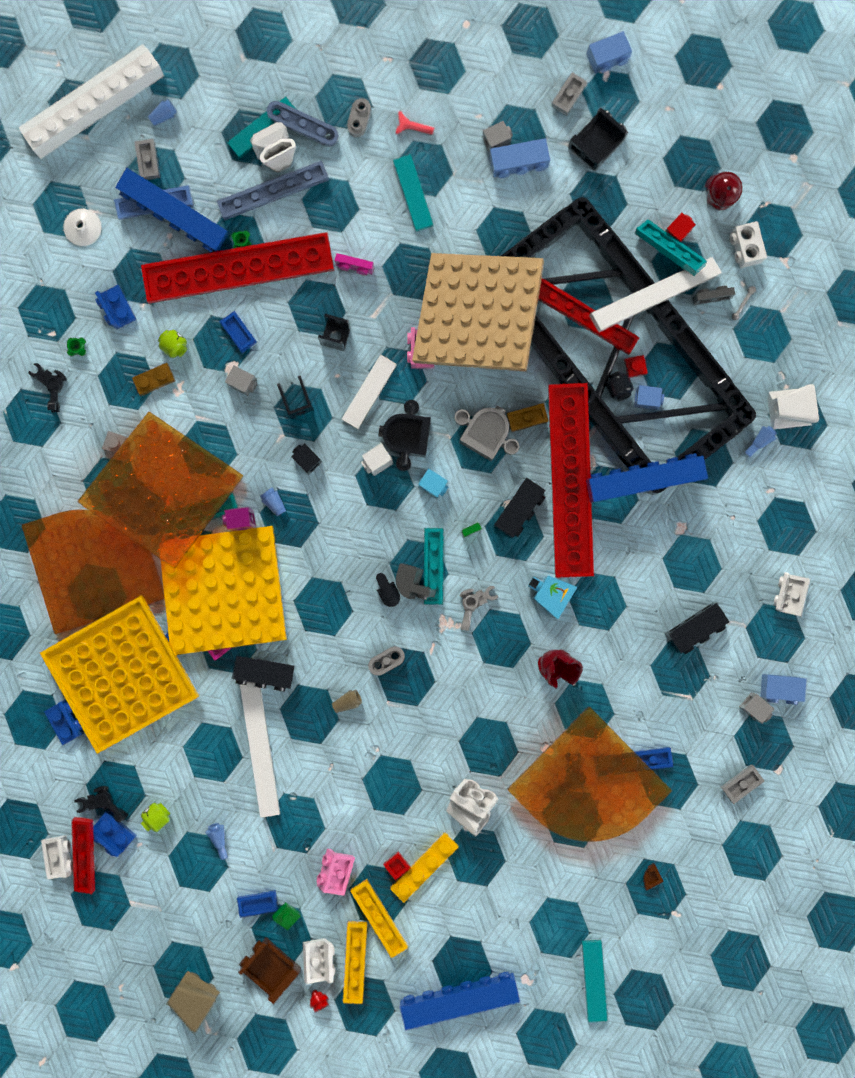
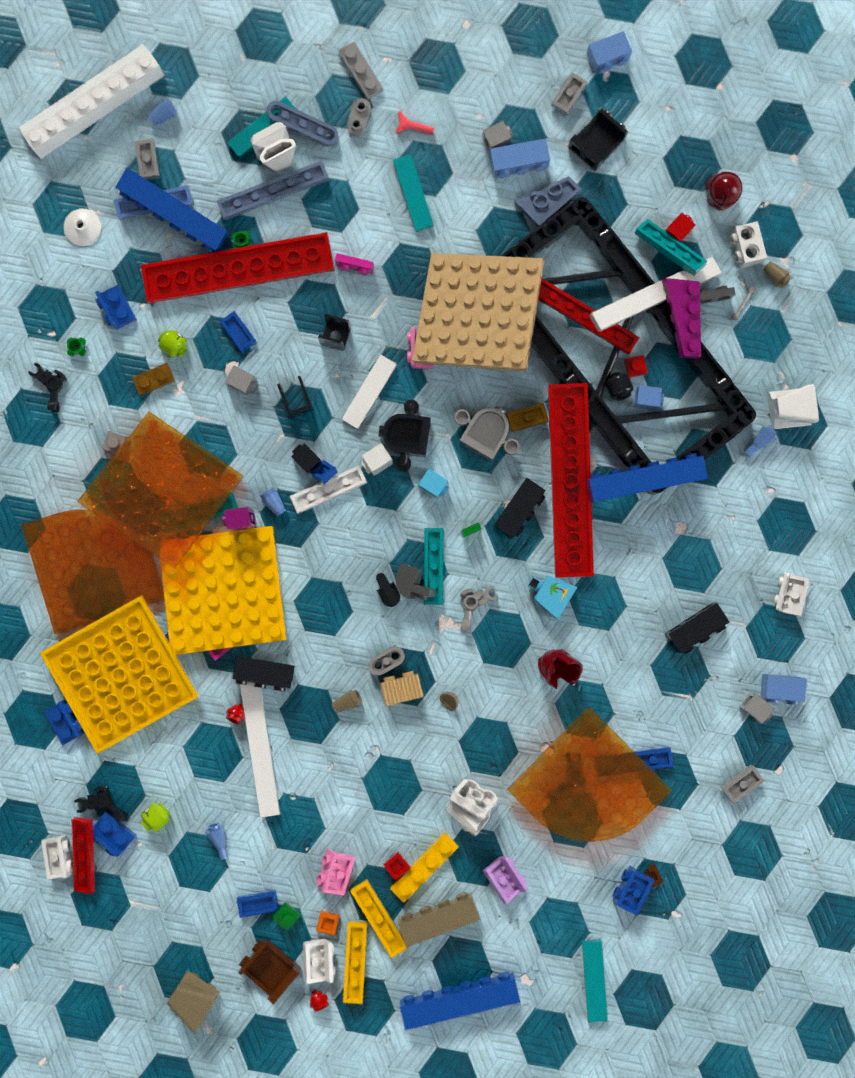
(235, 714): none -> red plate
(323, 472): none -> blue plate
(328, 923): none -> orange tile
(334, 487): none -> white tile
(360, 70): none -> light grey plate
(401, 688): none -> tan brick
(438, 919): none -> dark tan brick
(449, 700): none -> dark tan piece
(505, 878): none -> lavender bracket
(547, 202): none -> sand blue wing
(632, 890): none -> blue bracket
(685, 309): none -> magenta wing
(777, 274): none -> dark tan cone

